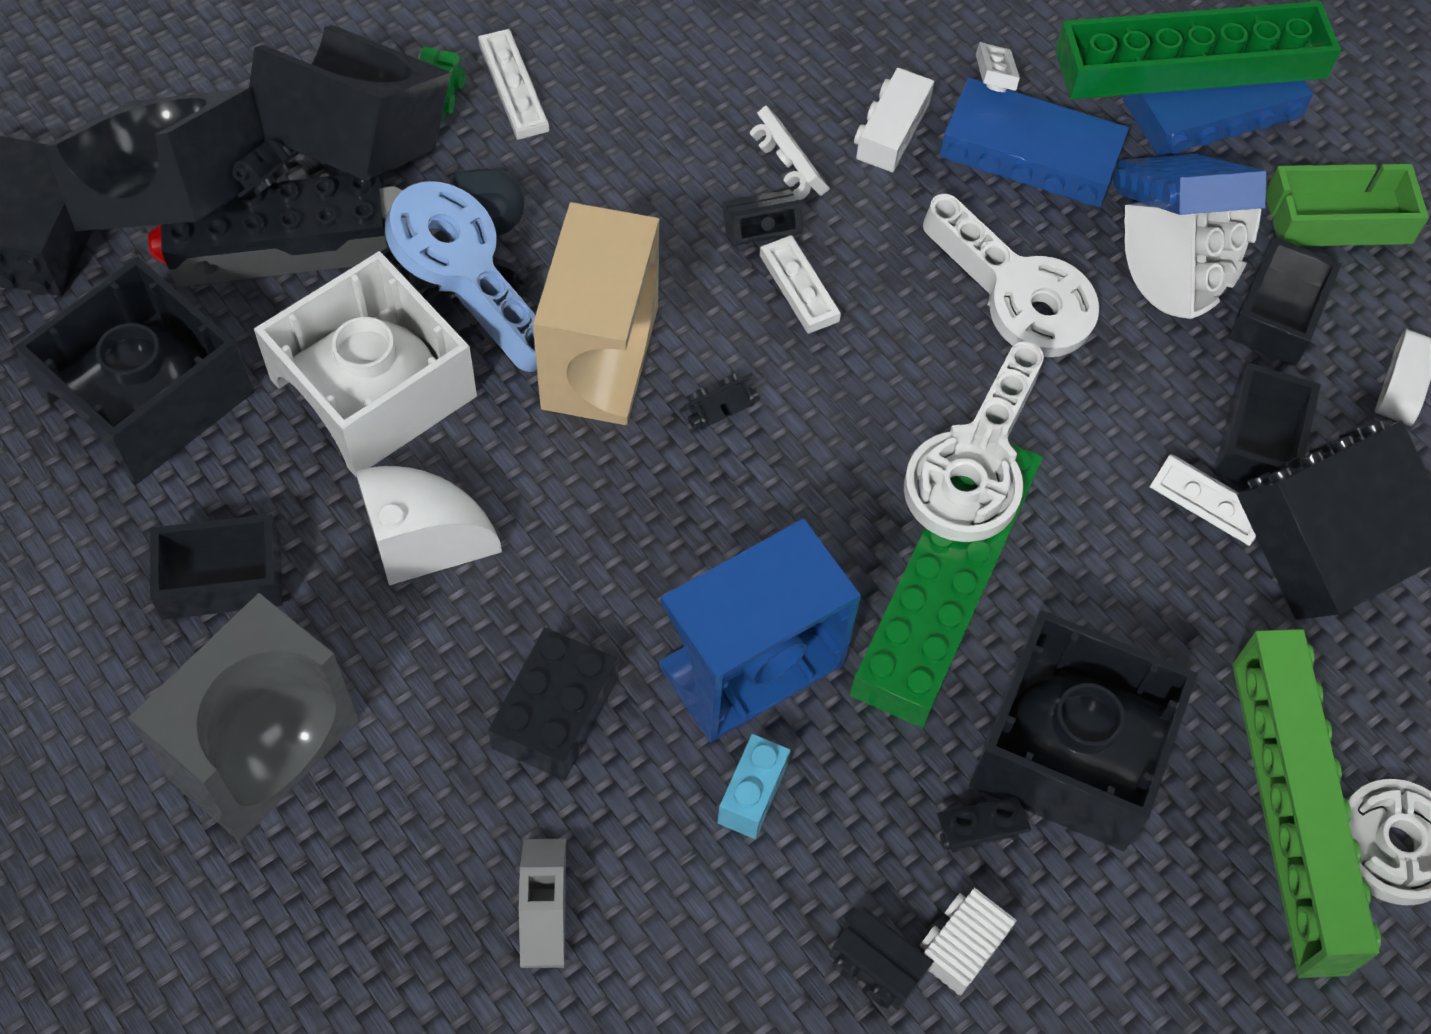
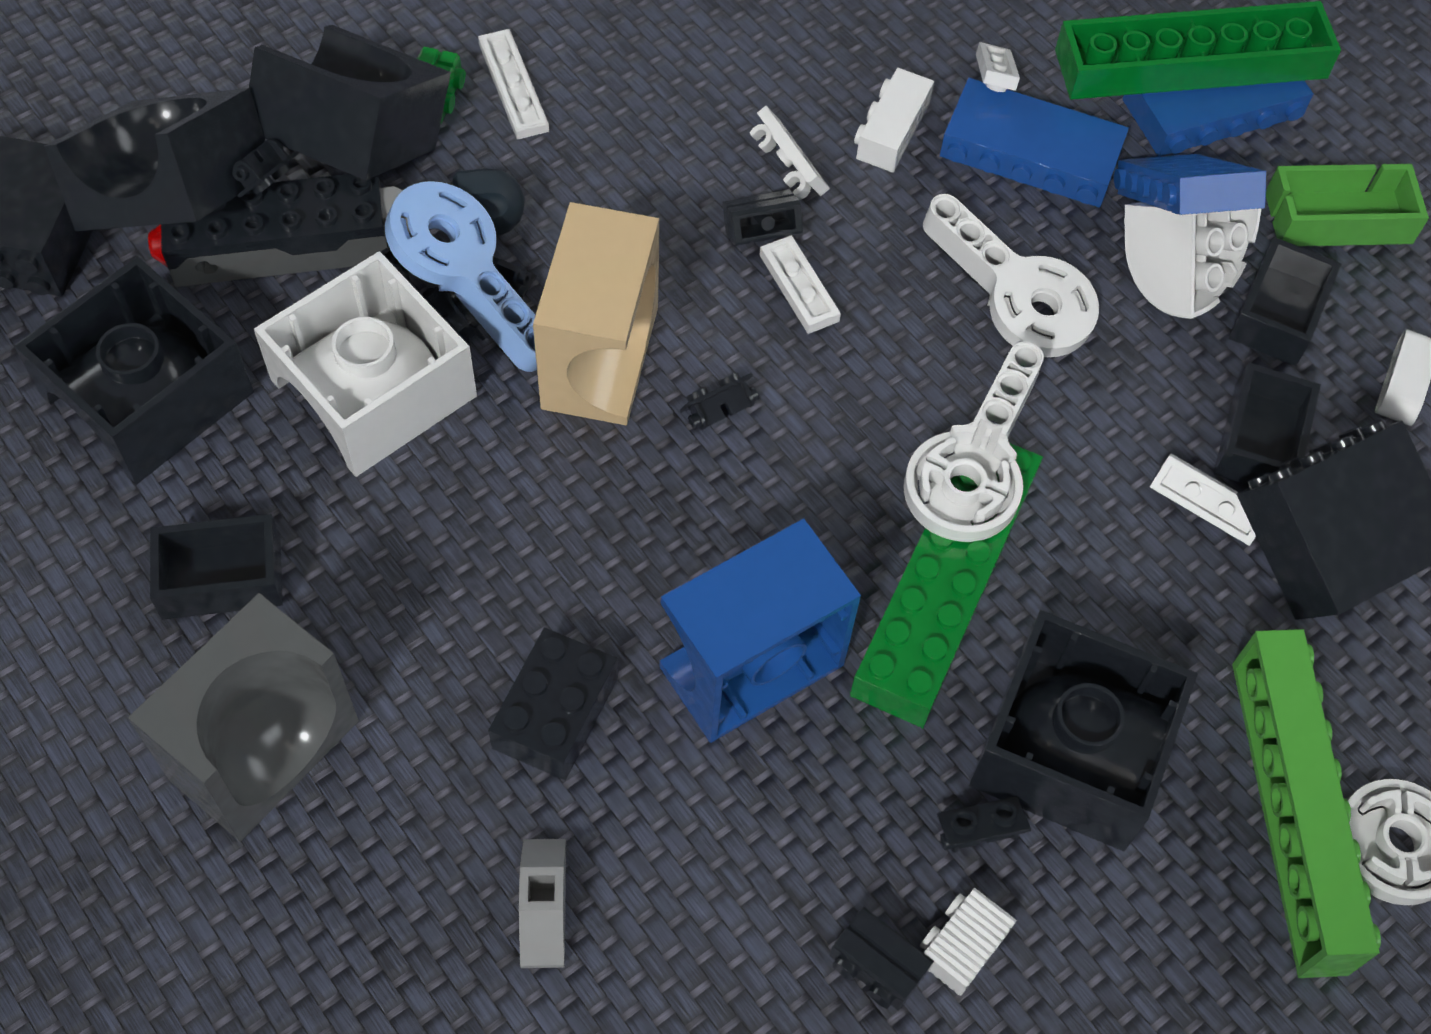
(423, 522): white brick -> none
(753, 786): medium azure brick -> none

